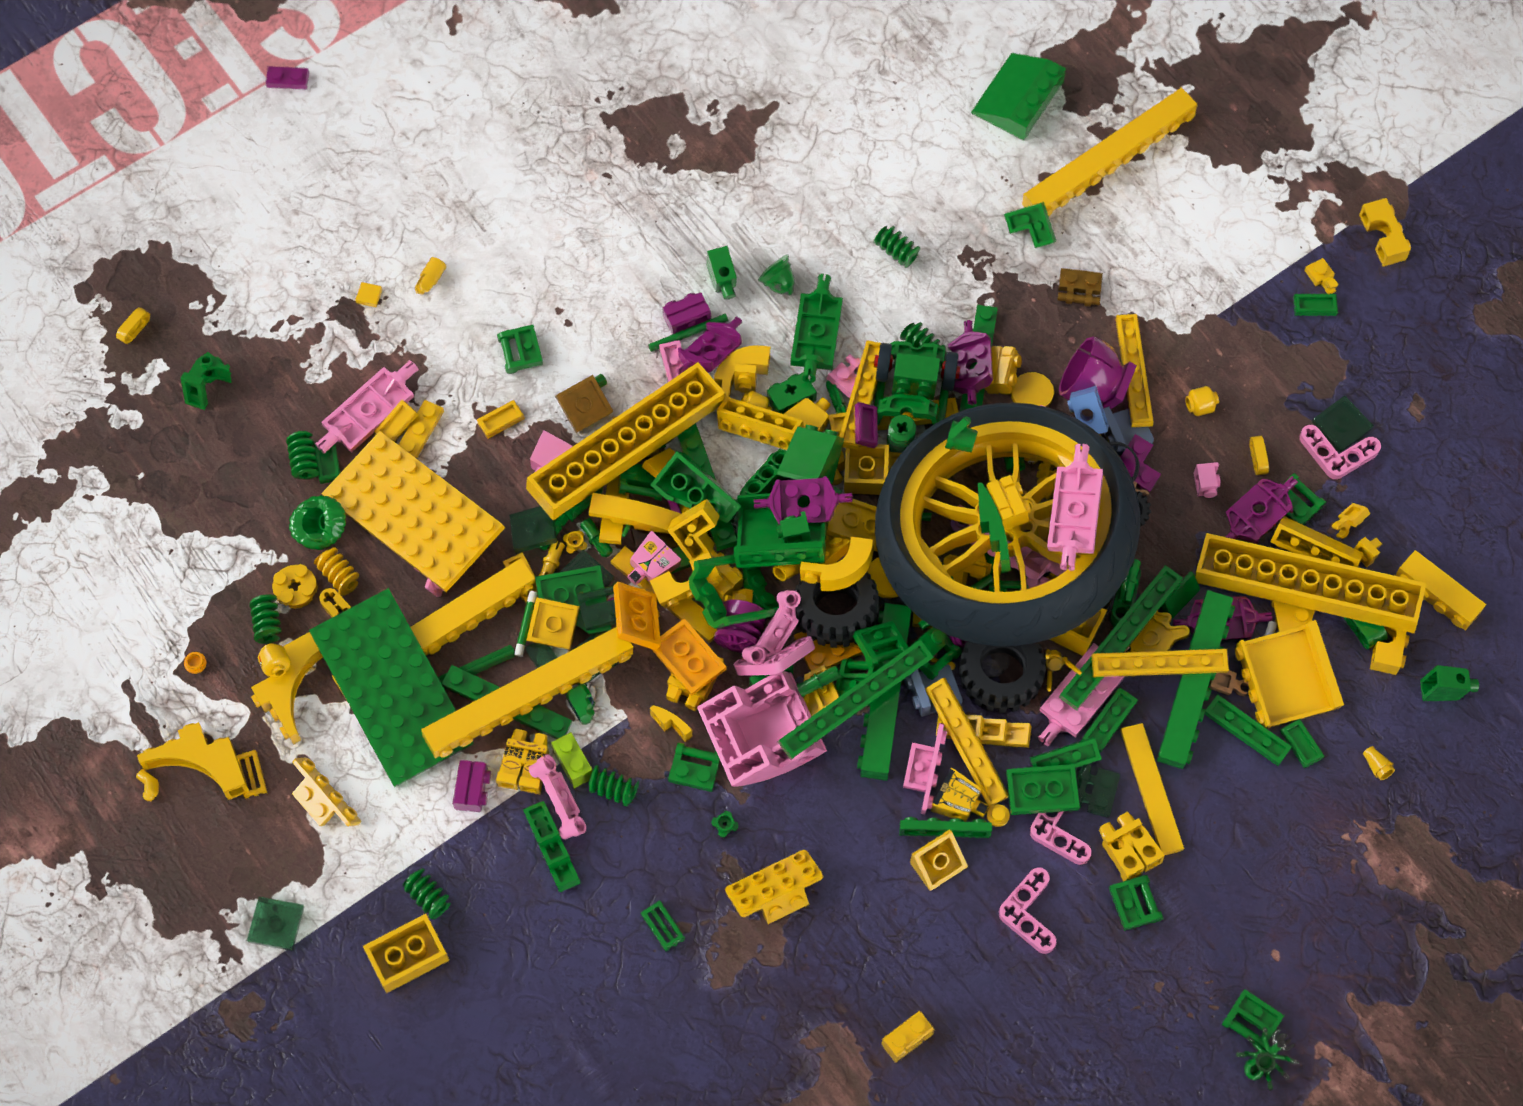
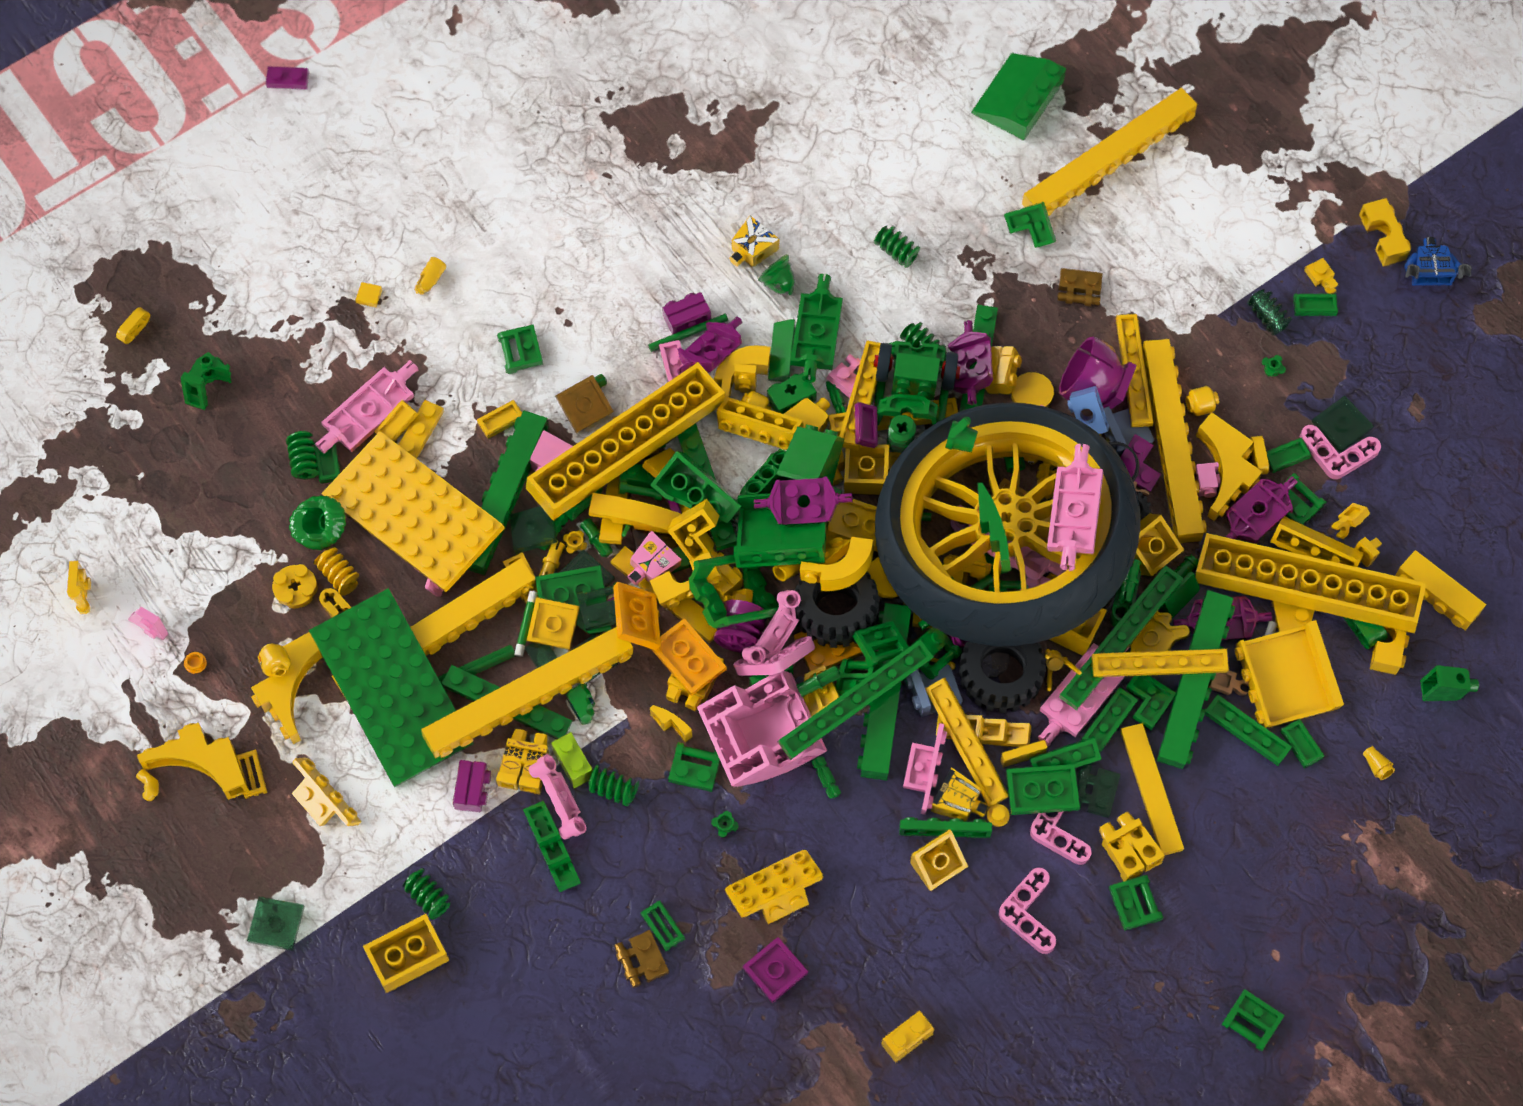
(77, 586): none -> yellow plate
(150, 622): none -> bright pink wing
(264, 619): green piece -> none
(510, 478): none -> green brick
(648, 956): none -> pearl gold plate
(722, 271): green torso -> none
(753, 243): none -> torso
(775, 969): none -> magenta plate
(781, 350): none -> green slope
(794, 529): green brick -> none
(826, 777): none -> green axle
(1009, 502): yellow brick -> none
(1023, 753): none -> yellow tile
(1155, 698): none -> green plate
(1156, 544): none -> yellow brick
(1173, 442): none -> yellow brick
(1189, 564): none -> green pin
(1231, 452): none -> yellow arch
(1264, 1060): animal -> none
(1268, 311): none -> clear green piece
(1273, 371): none -> green plate
(1287, 455): none -> green tile
(1434, 265): none -> blue torso

